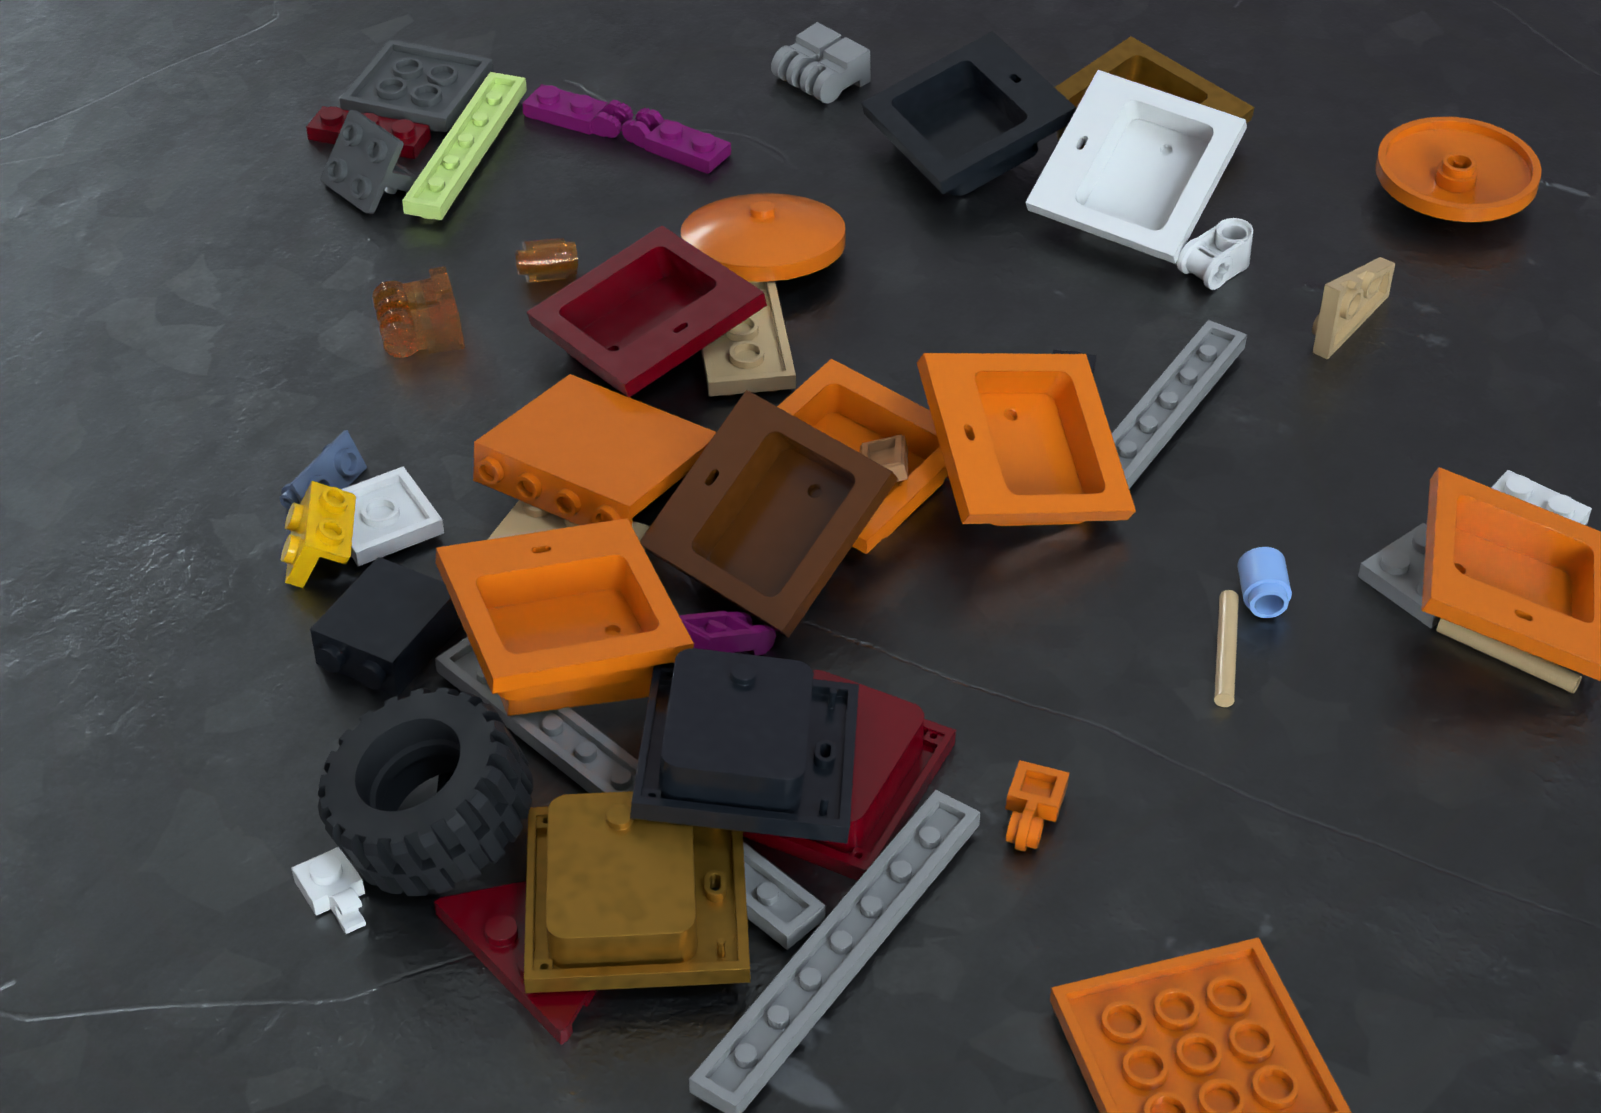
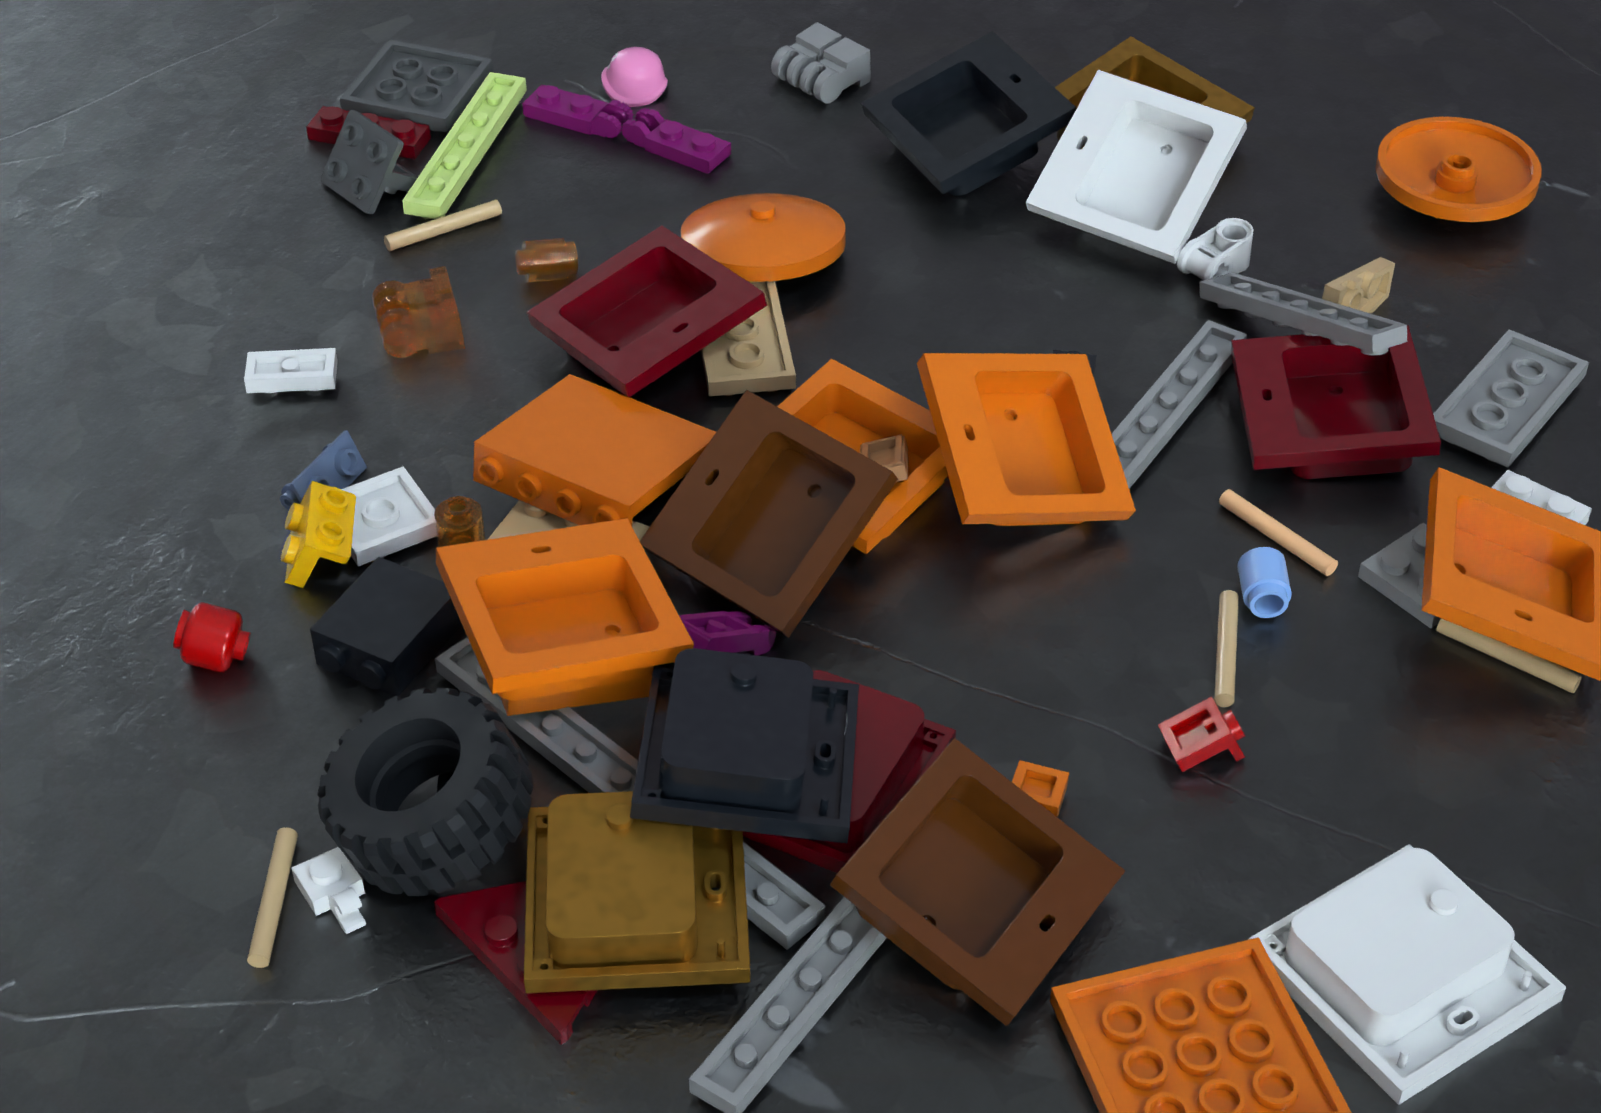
(211, 637): none -> red head
(272, 898): none -> tan bar
(291, 370): none -> white plate
(442, 225): none -> tan bar
(459, 521): none -> clear orange brick
(634, 77): none -> bright pink helmet
(970, 876): none -> reddish brown piece
(1201, 734): none -> red bracket
(1278, 532): none -> light nougat bar
(1304, 312): none -> light grey plate
(1332, 406): none -> dark red piece
(1400, 966): none -> white piece
(1508, 397): none -> light grey plate

